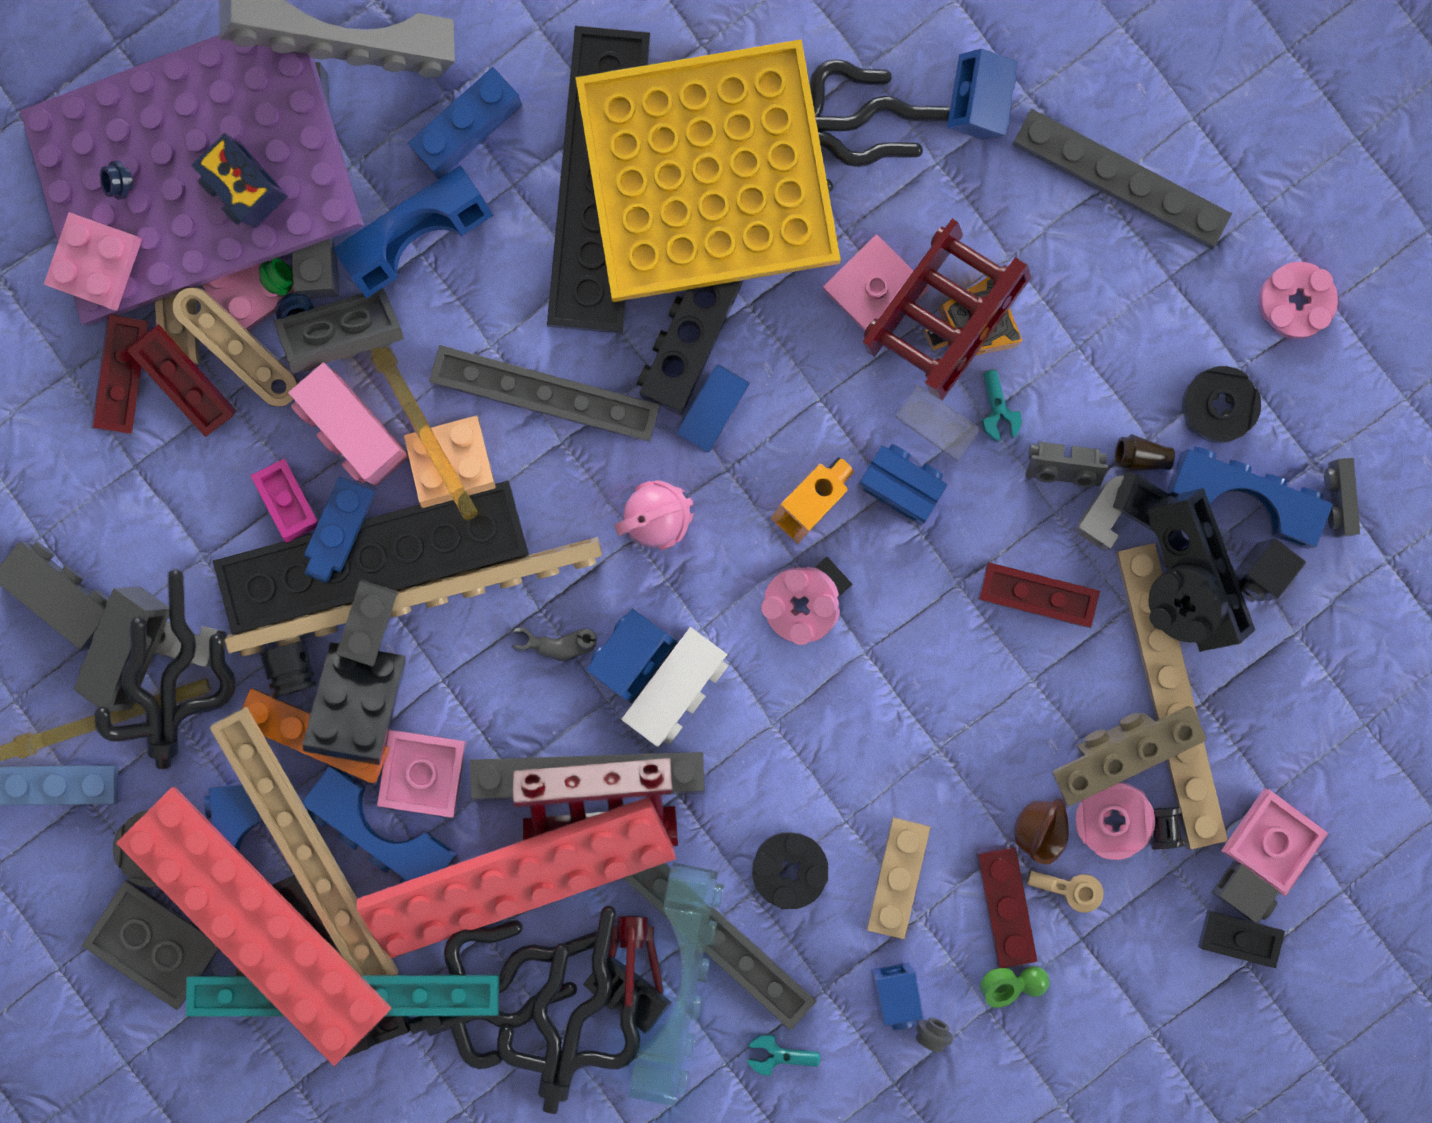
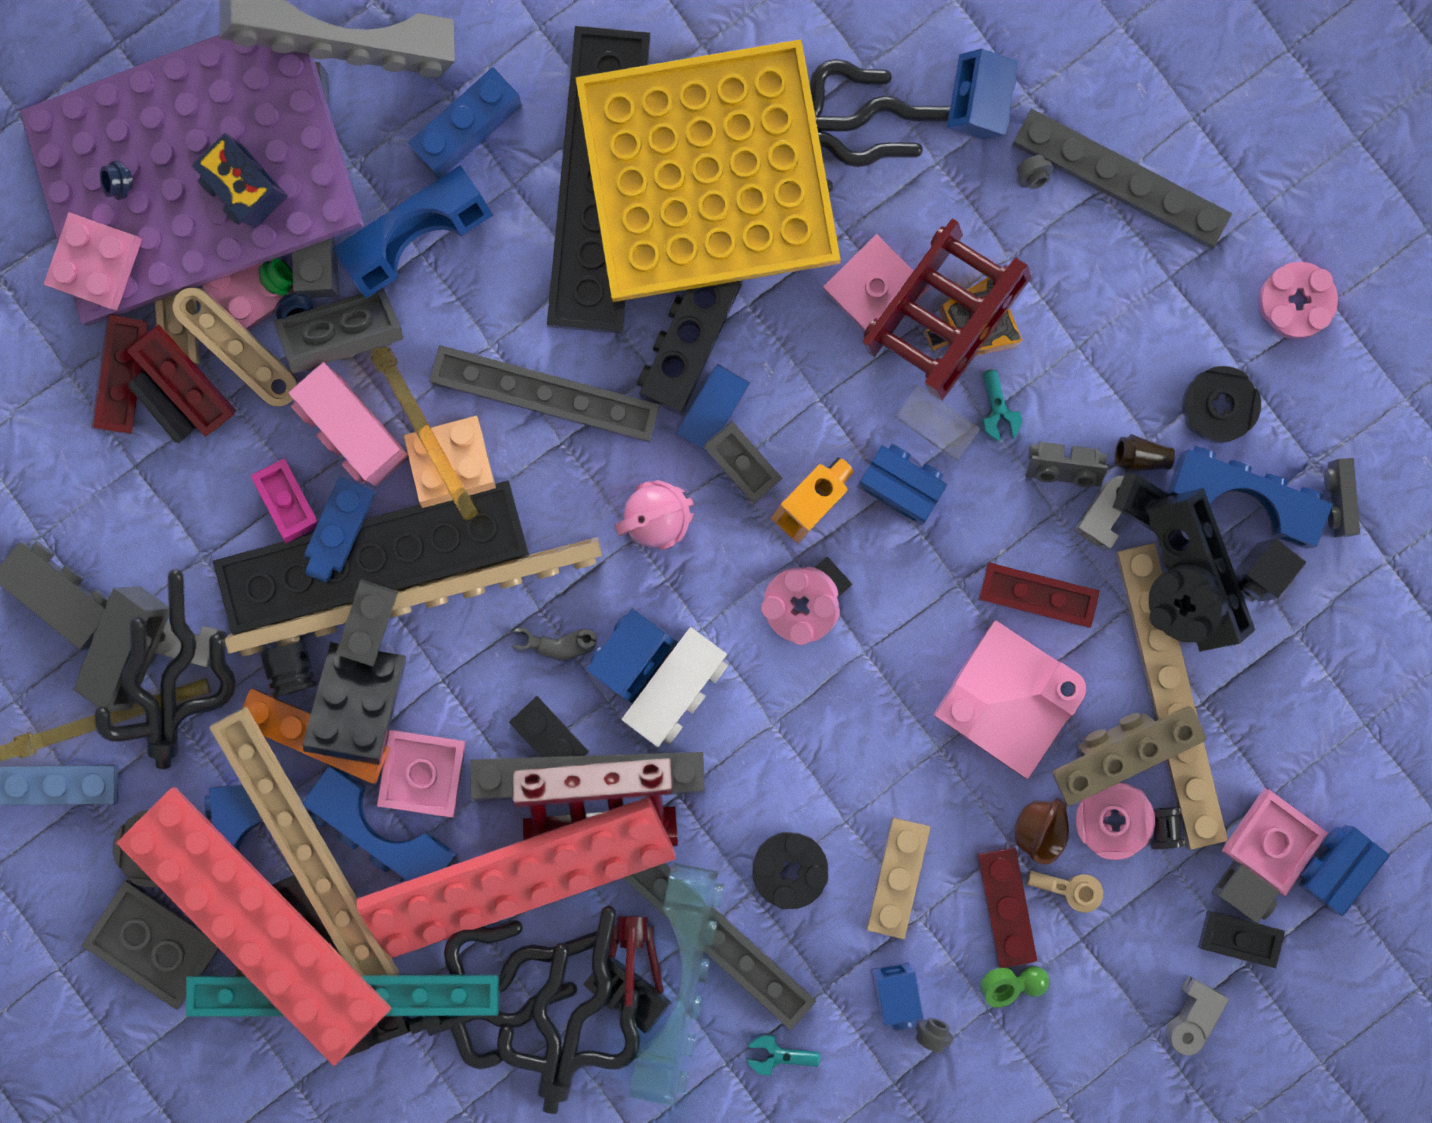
(161, 407): none -> black slope
(546, 731): none -> black plate
(742, 461): none -> dark grey plate
(1011, 699): none -> bright pink slope
(1034, 172): none -> dark grey plate
(1197, 1018): none -> light grey leg
(1343, 869): none -> blue brick

